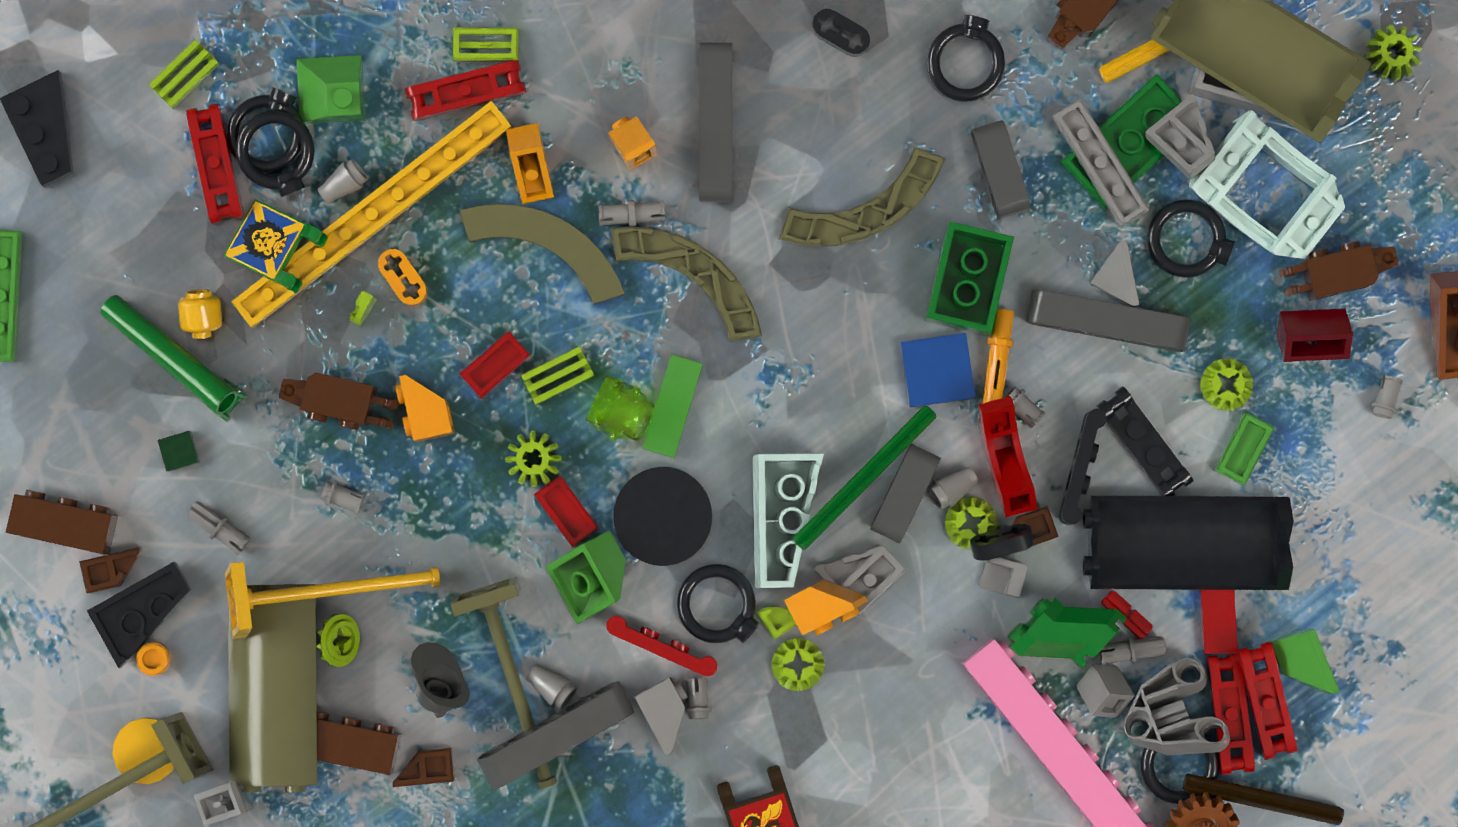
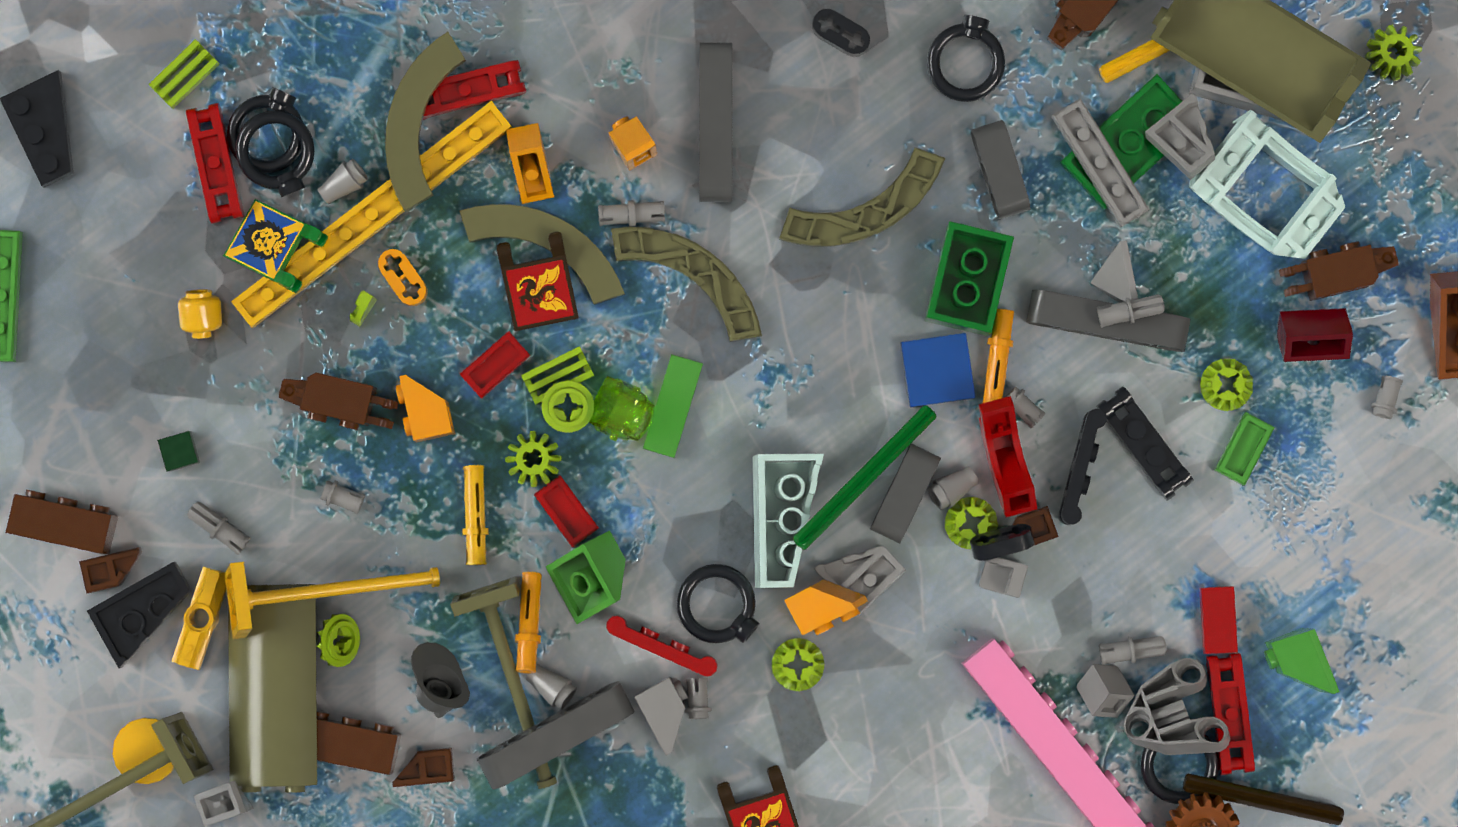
(153, 658): light orange tile -> none
(194, 639): none -> yellow piece
(214, 391): green axle -> none
(331, 89): bright green slope -> none
(407, 115): none -> olive tile
(475, 515): none -> yellow pin
(485, 57): lime tile -> none
(528, 623): none -> light orange pin
(538, 289): none -> flag
(579, 416): none -> lime gear
(662, 516): black tile -> none
(777, 620): lime tile -> none
(1065, 631): green brick -> none
(1130, 310): none -> light grey axle
(1135, 621): red piece -> none
(1189, 542): black cylinder -> none
(1219, 250): black piece -> none
(1267, 700): red plate -> none

